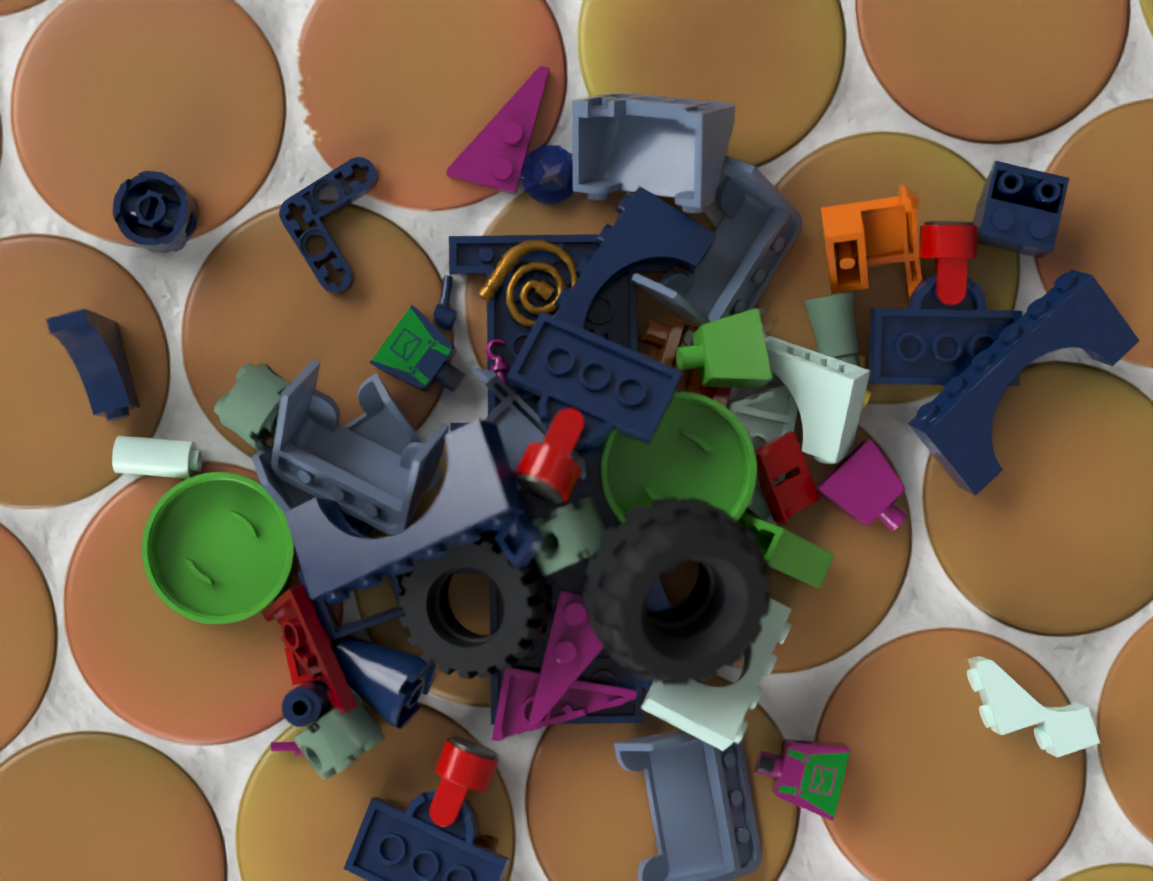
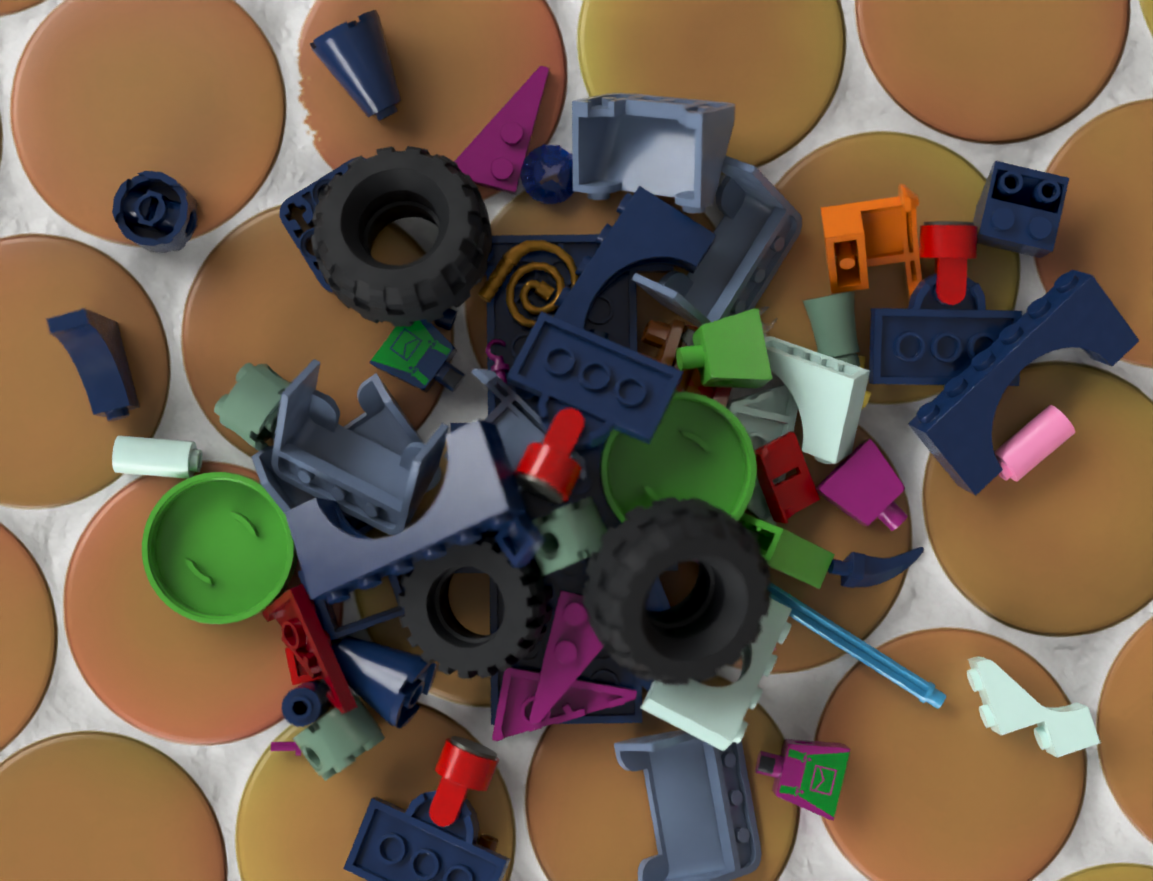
(361, 63): none -> dark blue cone
(387, 190): none -> black tyre
(859, 649): none -> dark azure piece
(866, 571): none -> dark blue bar
(1033, 443): none -> bright pink brick

